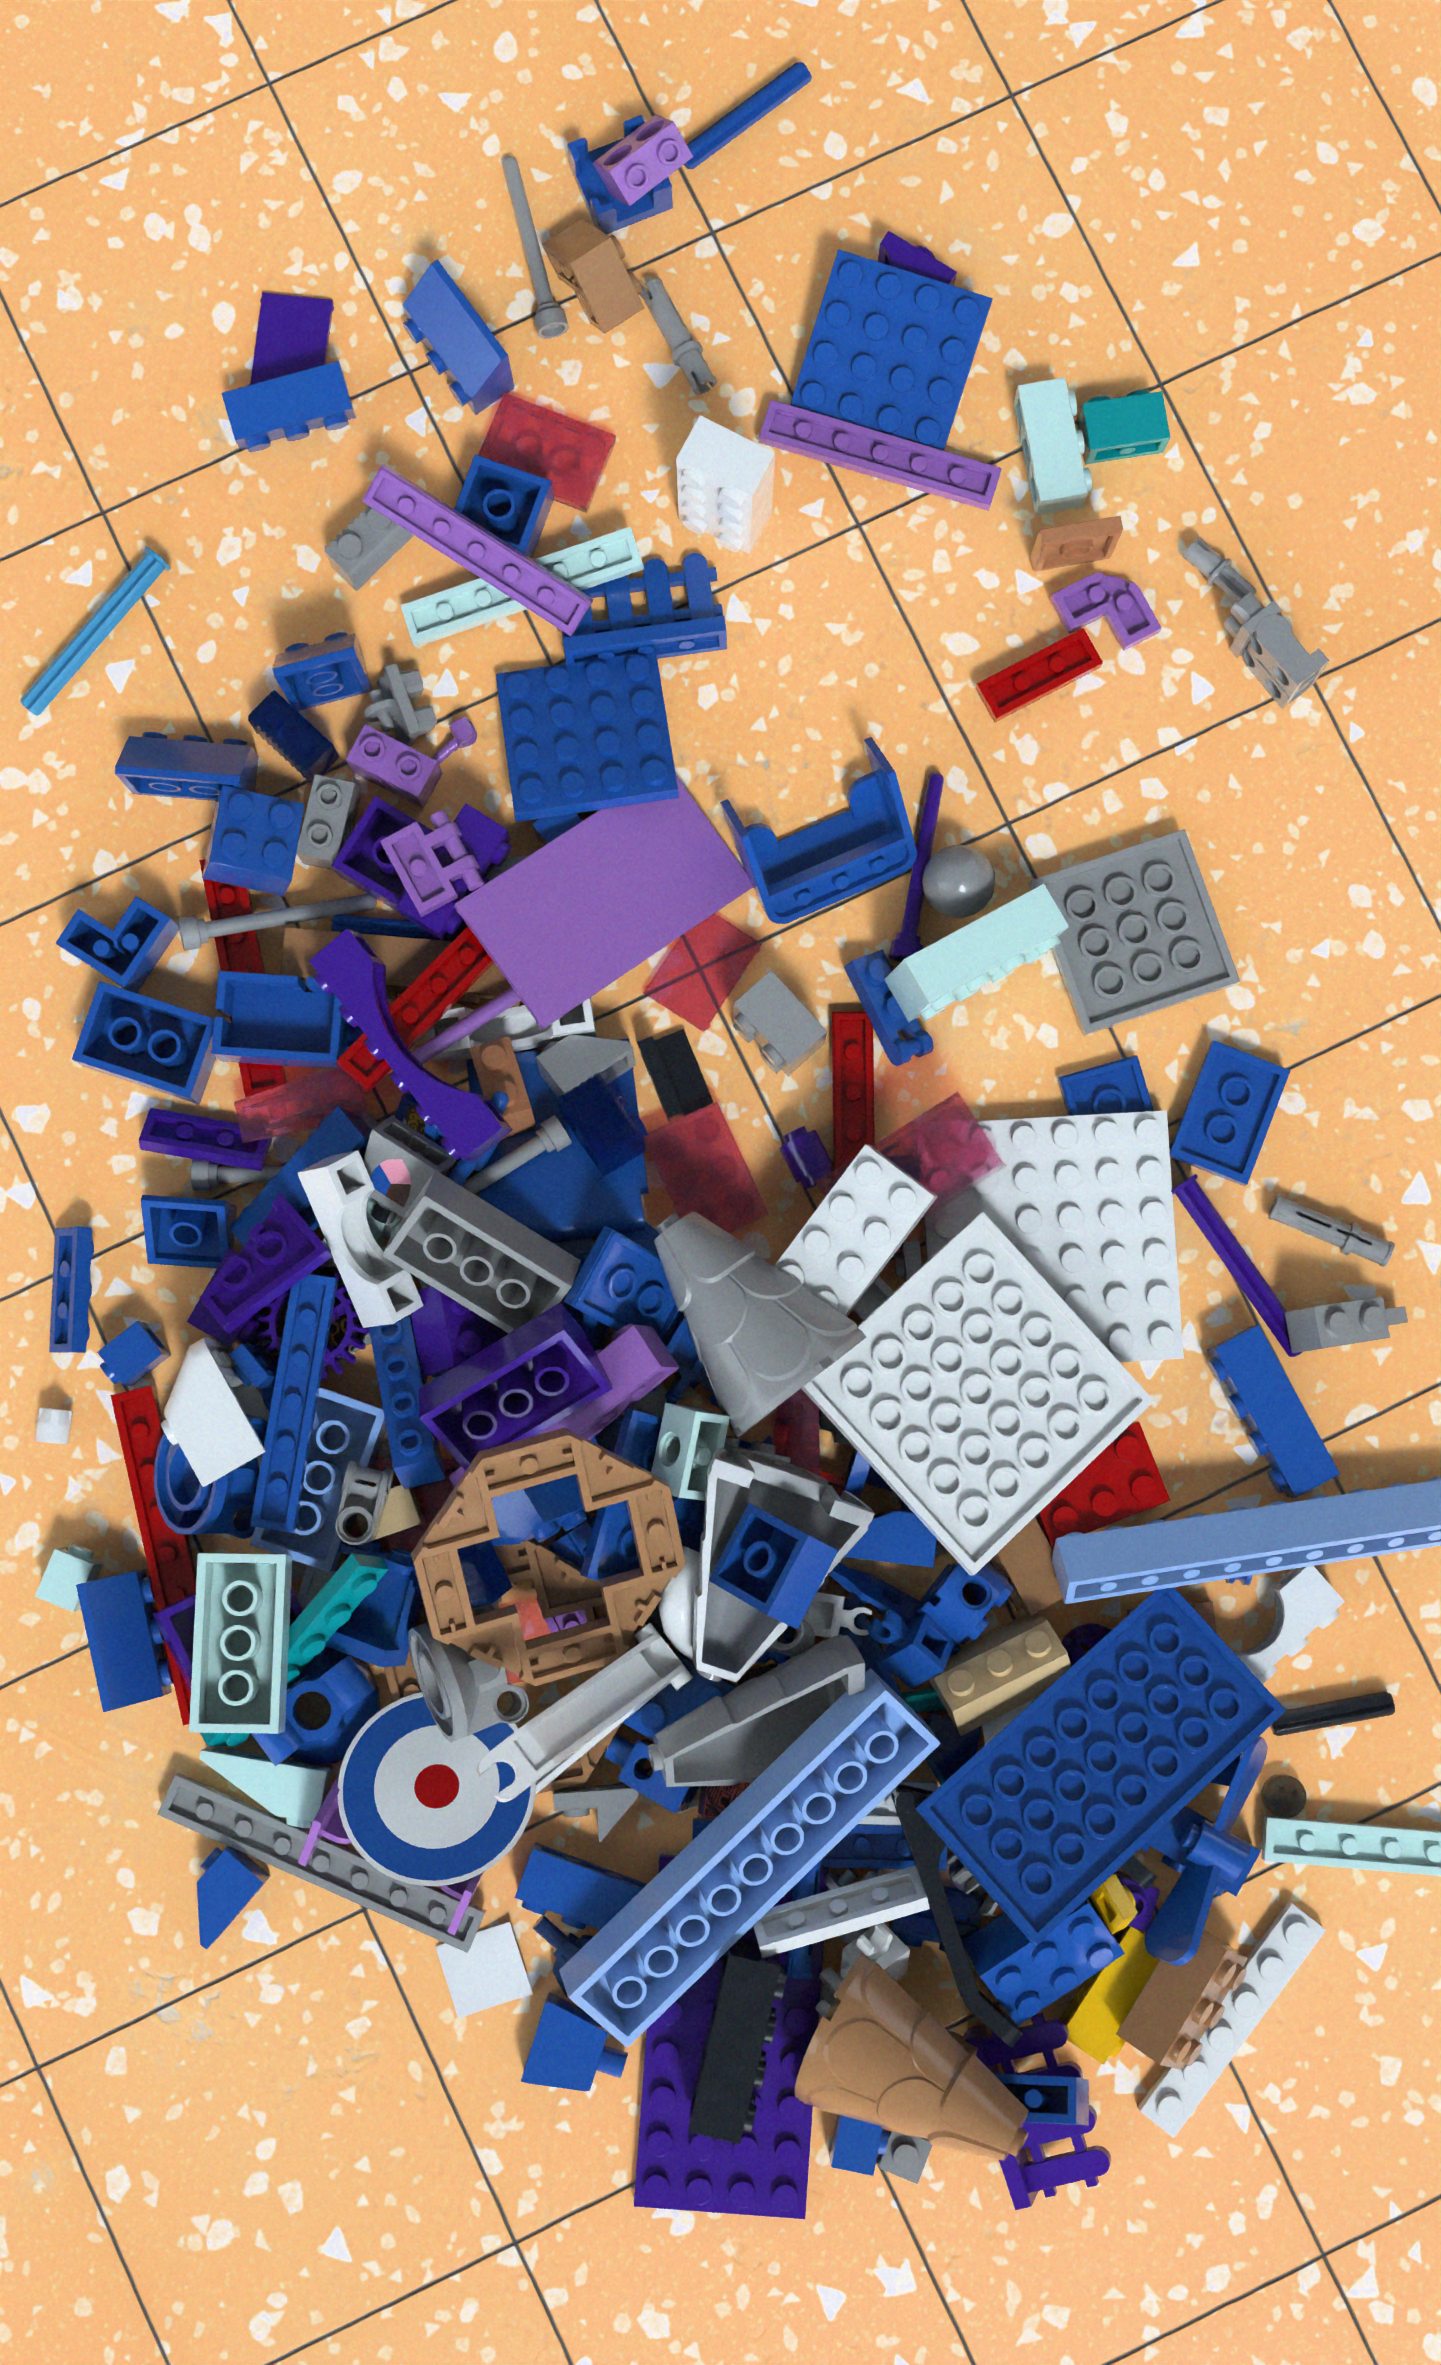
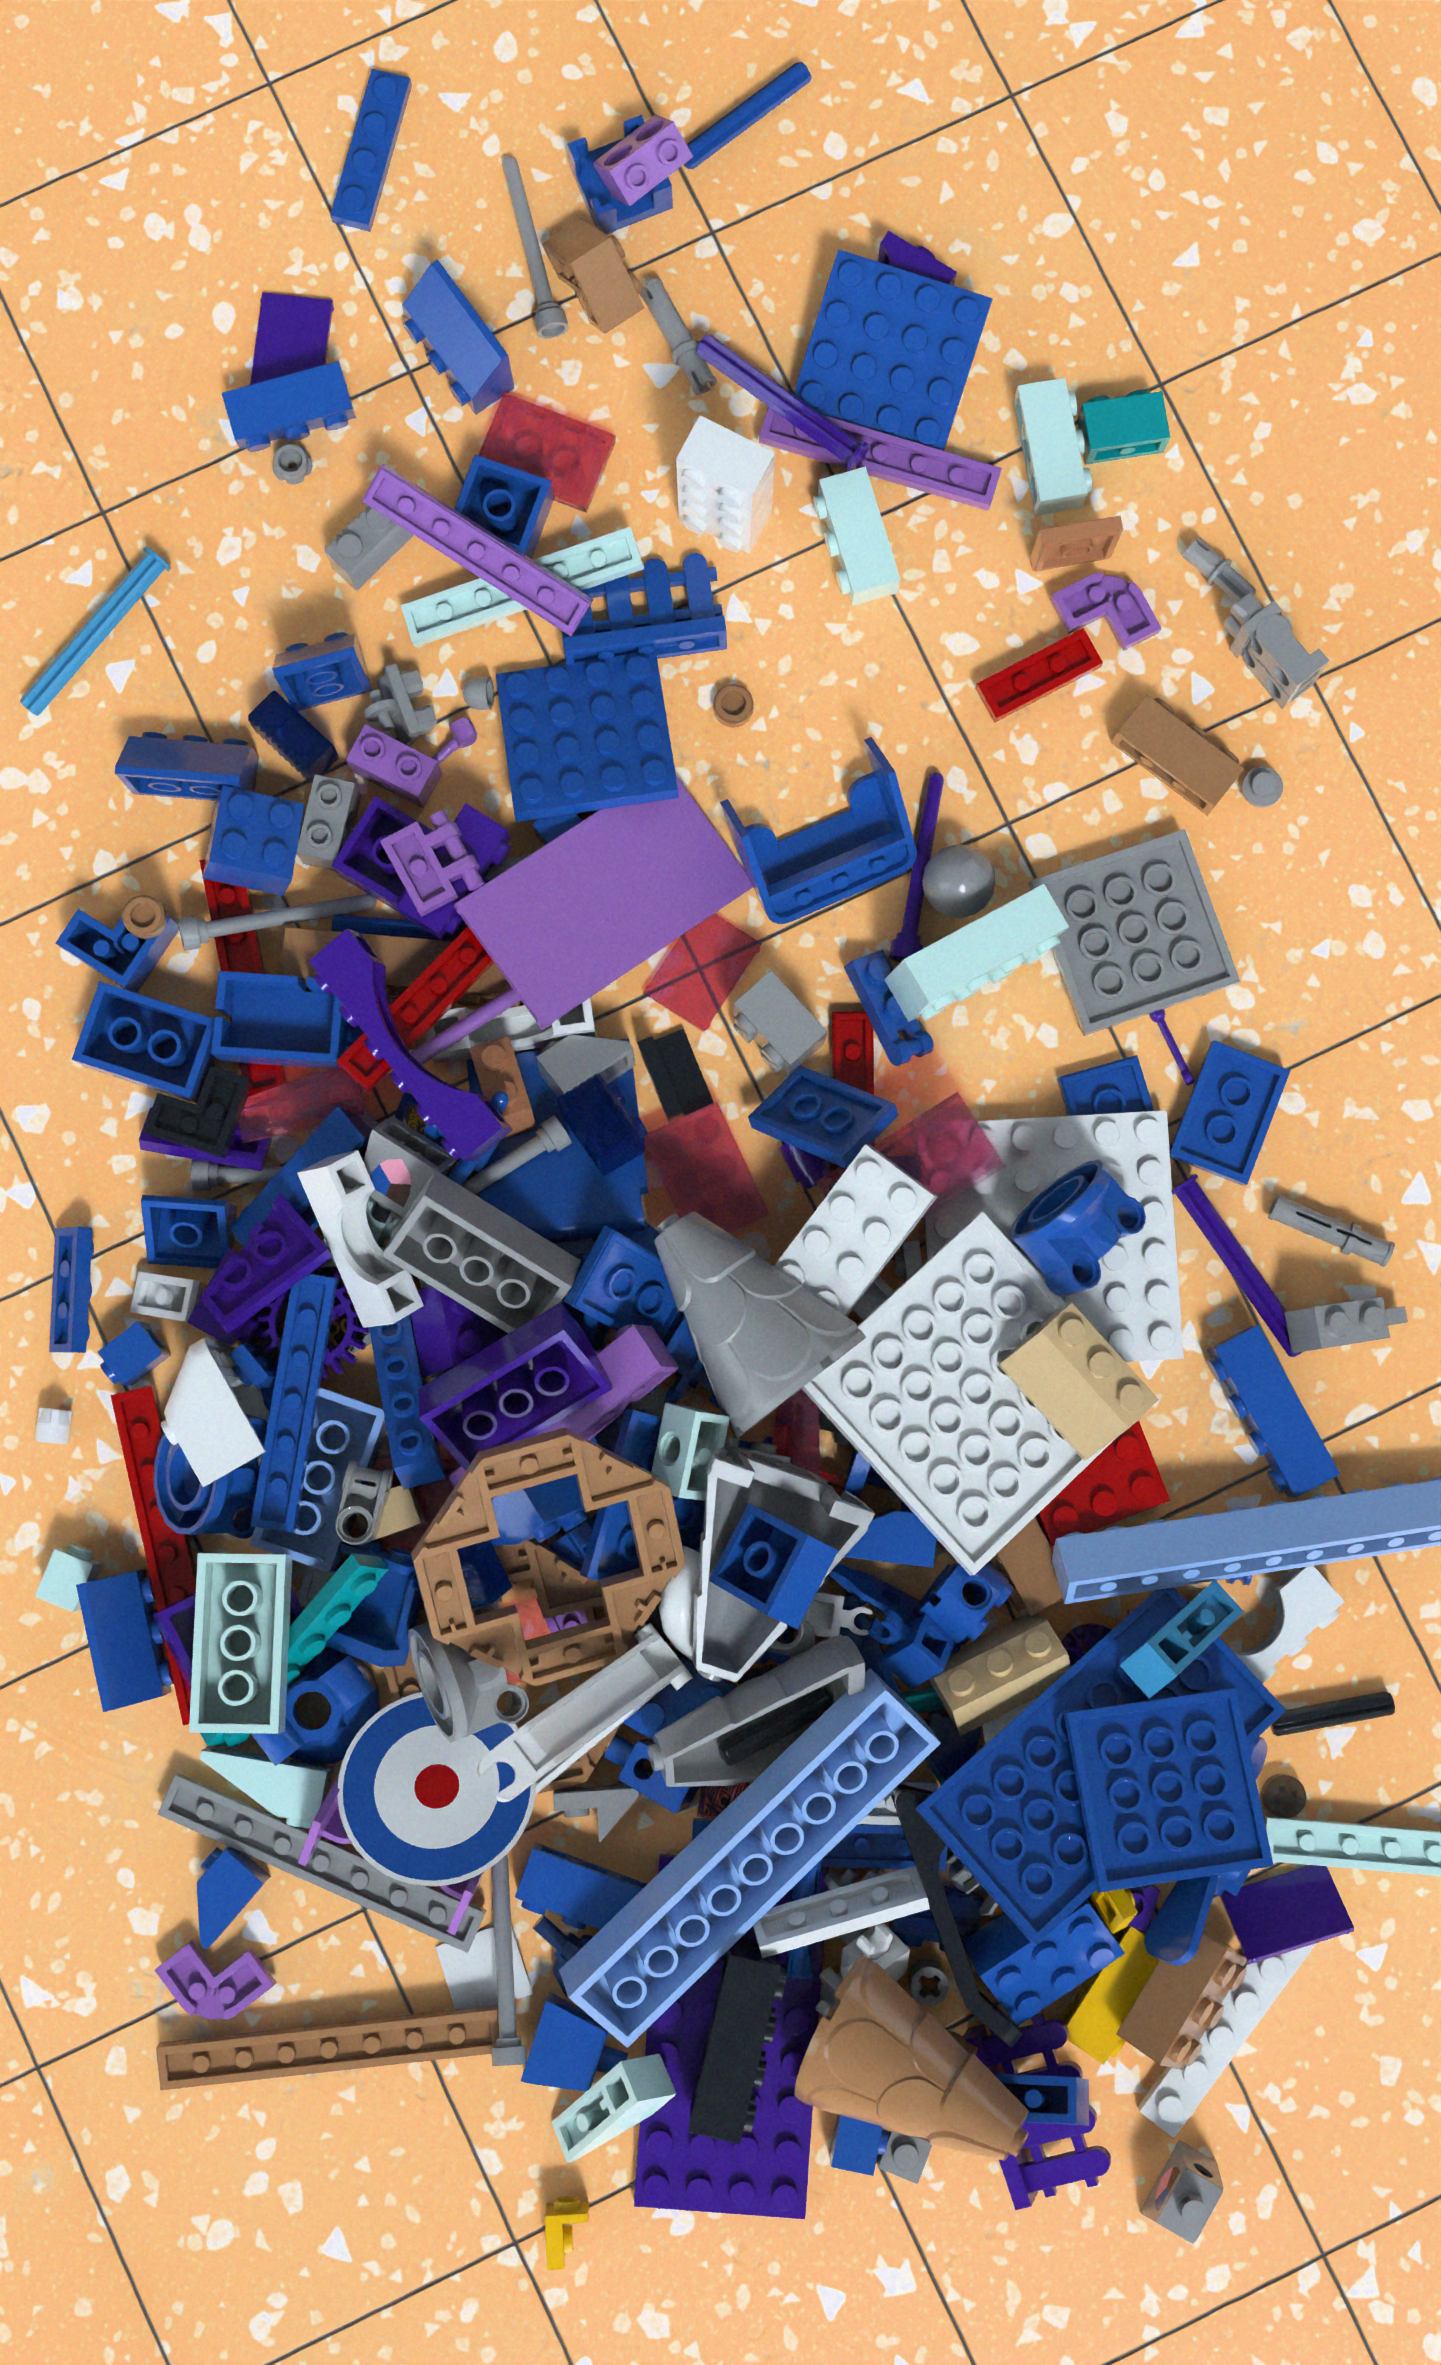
(144, 917): none -> medium nougat tile
(165, 1296): none -> white slope
(210, 1122): none -> black plate
(212, 1994): none -> medium lavender plate
(289, 454): none -> light grey plate
(327, 2047): none -> medium nougat plate
(371, 150): none -> blue plate
(479, 693): none -> light grey hinge
(508, 2046): none -> light grey piece
(558, 2236): none -> yellow bracket
(613, 2105): none -> light aqua slope
(733, 705): none -> medium nougat tile
(774, 1727): none -> black axle
(782, 401): none -> dark purple axle
(823, 1116): none -> blue plate
(856, 536): none -> light aqua brick
(926, 1995): none -> light grey bush
(1075, 1226): none -> blue piece
(1078, 1381): none -> tan slope
(1158, 1017): none -> dark purple hinge
(1167, 1790): none -> blue plate
(1178, 754): none -> medium nougat brick
(1181, 1639): none -> dark azure slope
(1183, 2195): none -> light grey torso
(1262, 787): none -> light grey plate
(1287, 1913): none -> dark purple piece

